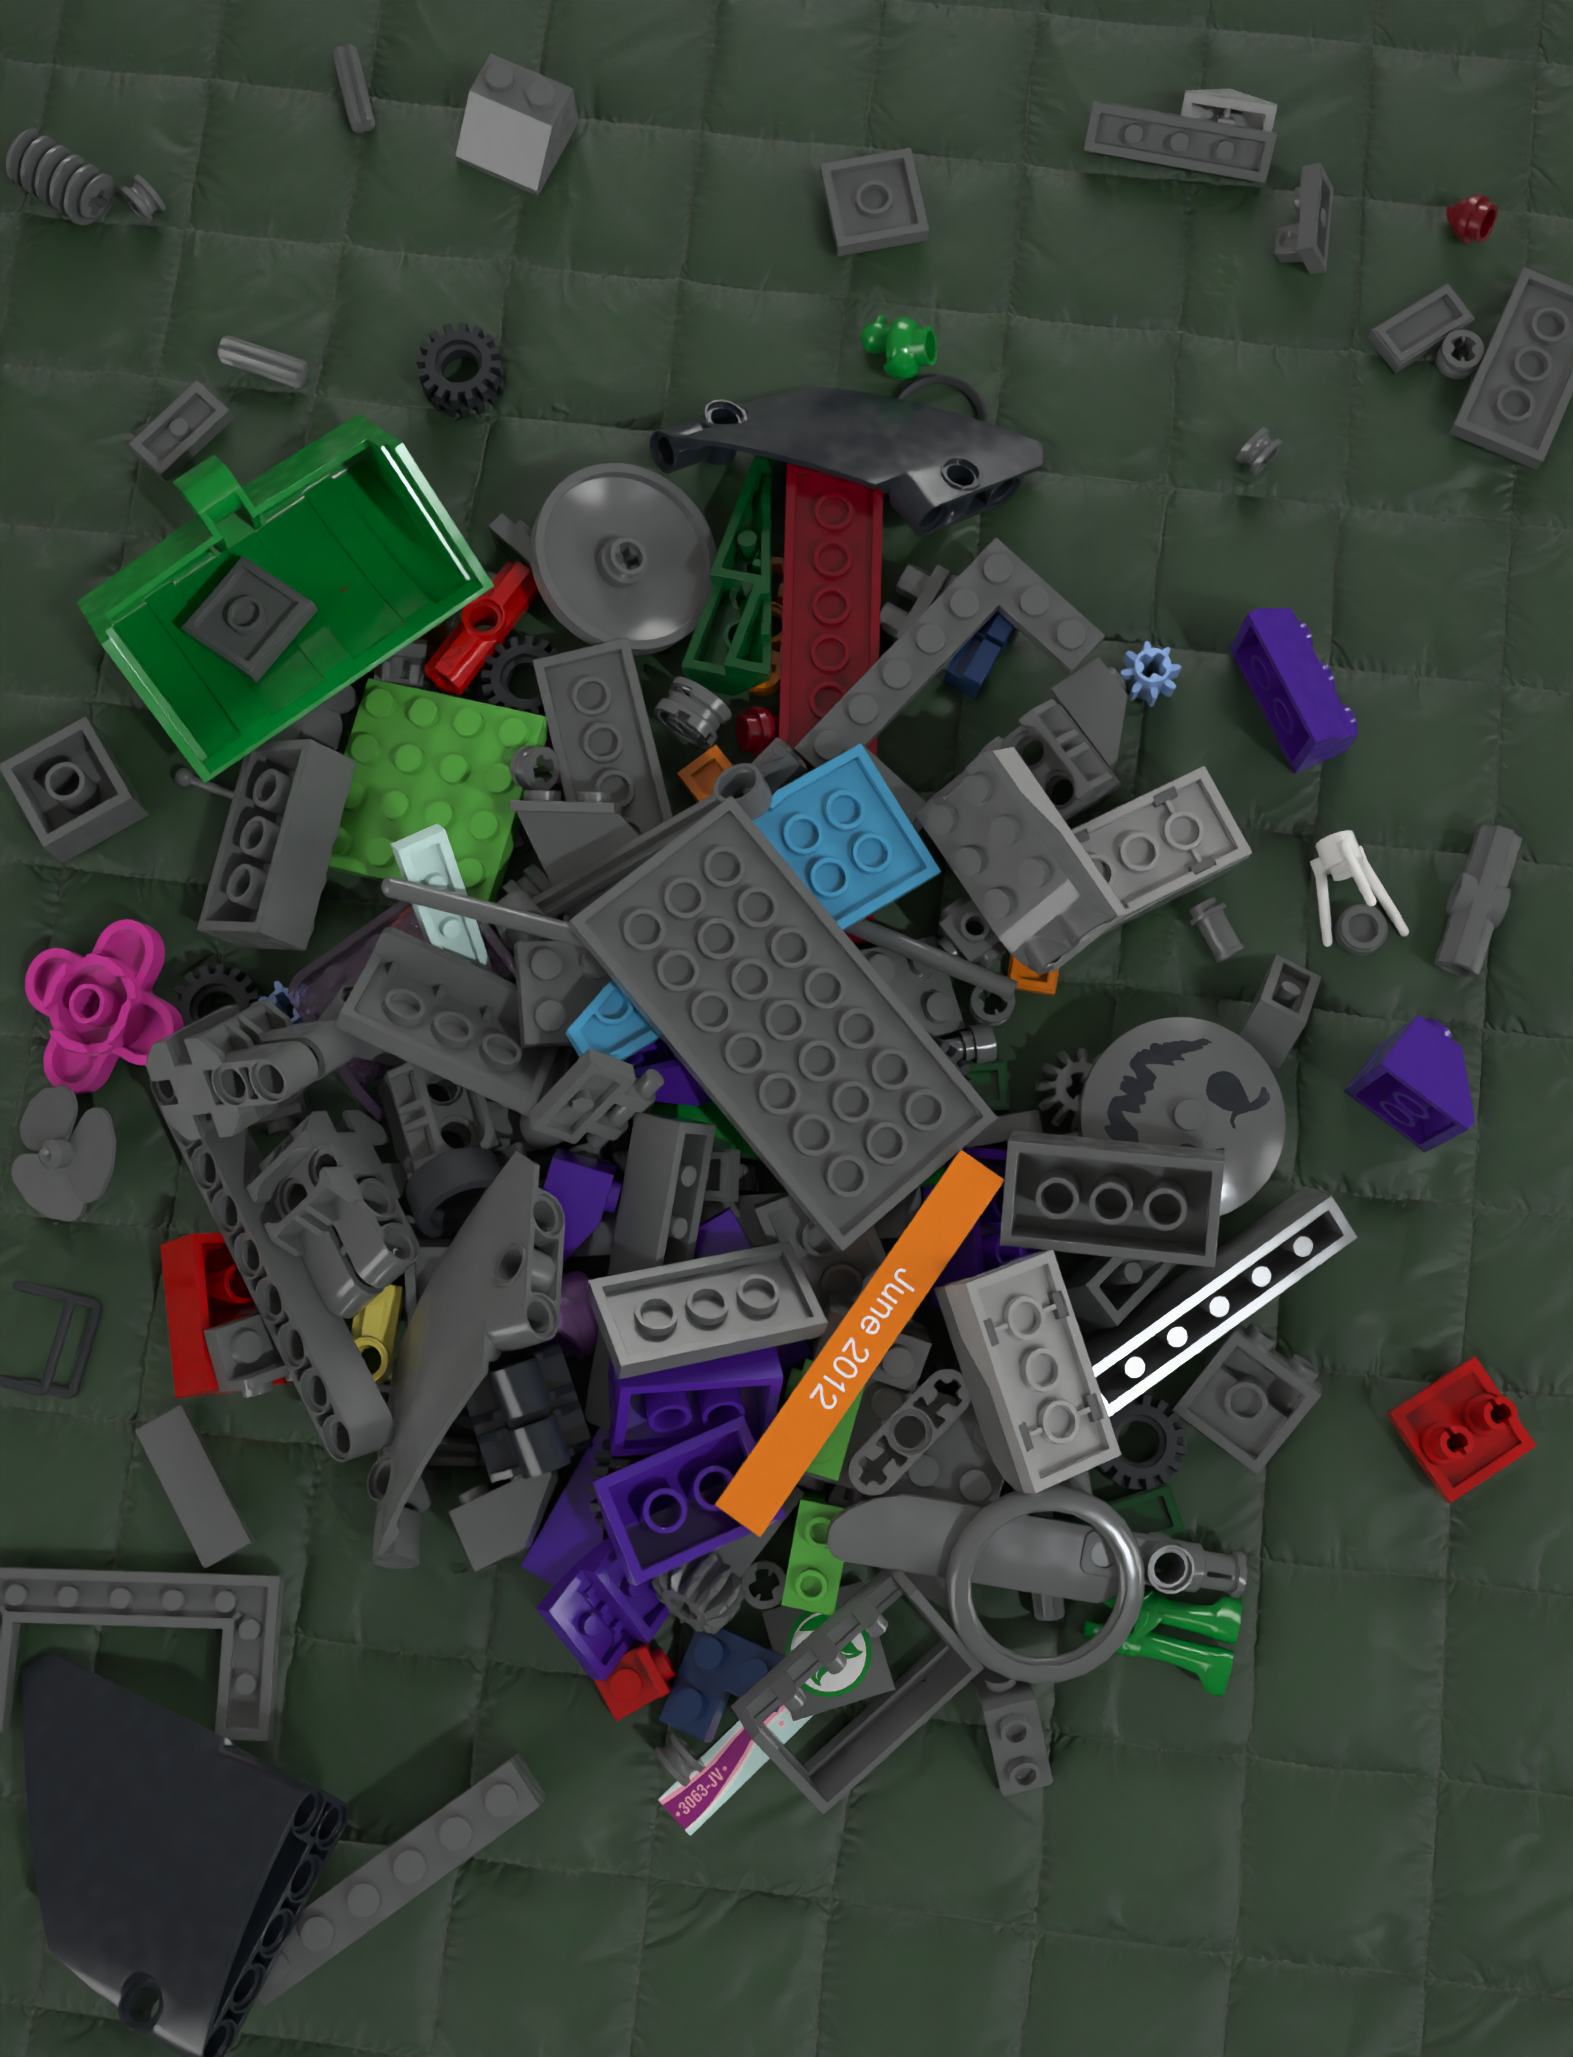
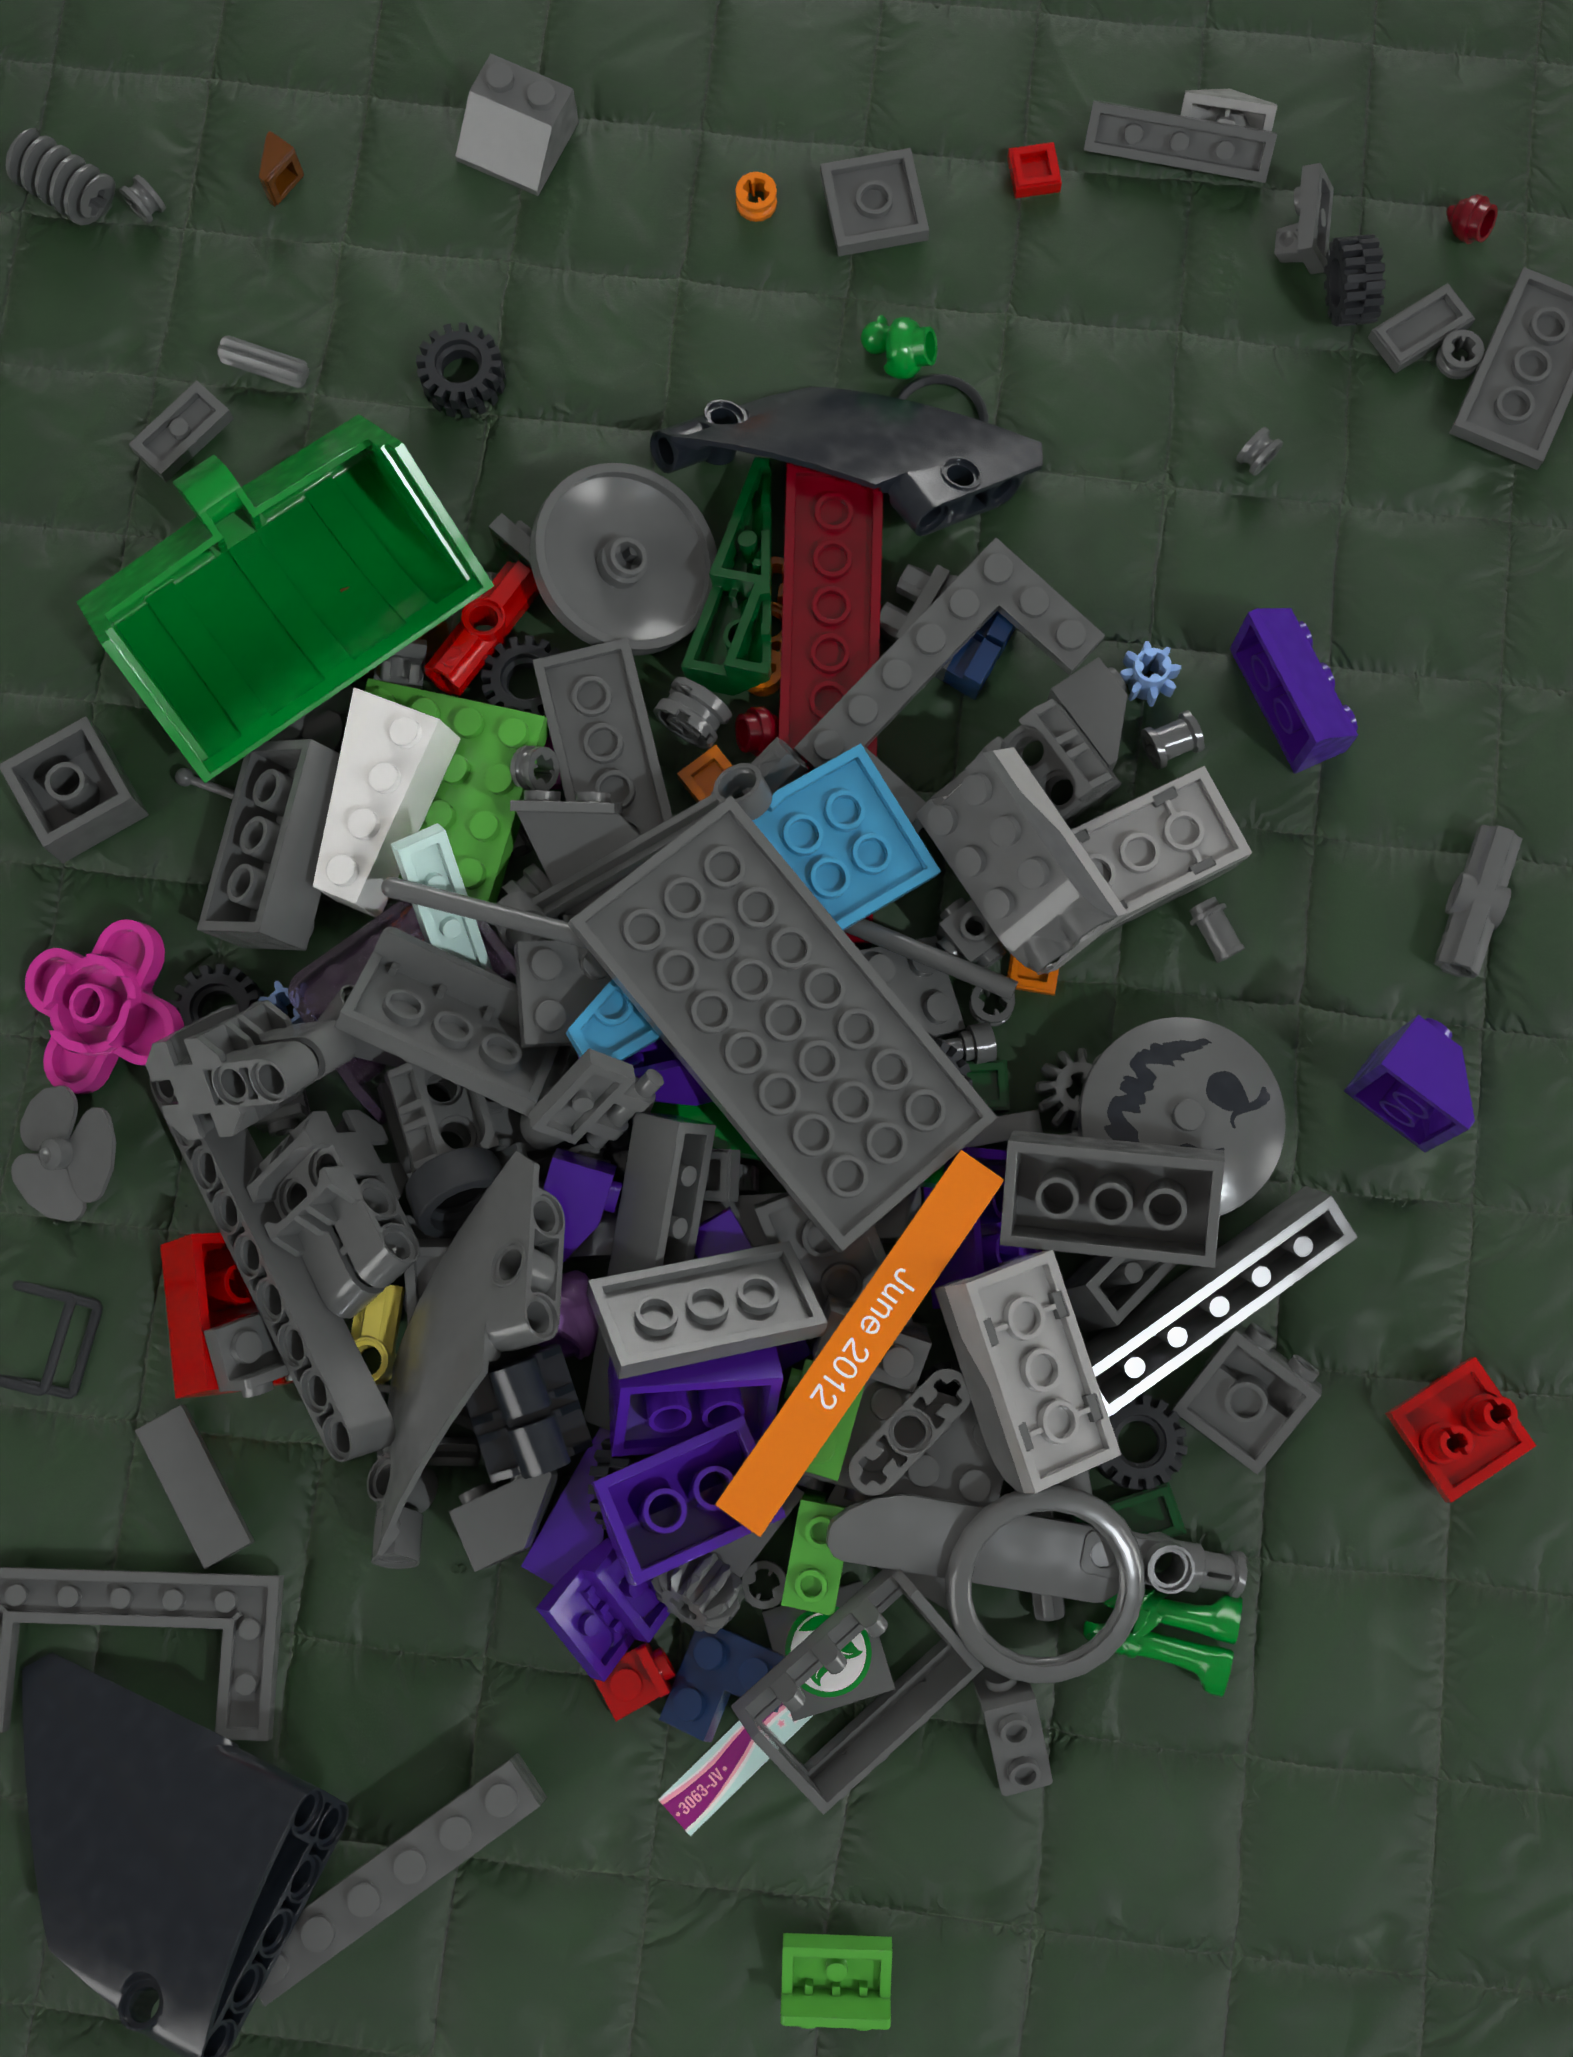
(249, 618): dark grey tile -> none
(279, 168): none -> reddish brown slope
(354, 88): dark grey axle -> none
(379, 795): none -> white wedge
(679, 1759): dark grey bush -> none
(756, 182): none -> orange bush
(836, 1981): none -> bright green bracket
(1034, 170): none -> red tile
(1172, 739): none -> dark grey bush
(1279, 1010): dark grey slope -> none
(1344, 859): white plant -> none
(1354, 280): none -> black tyre
(1360, 930): dark grey tile -> none

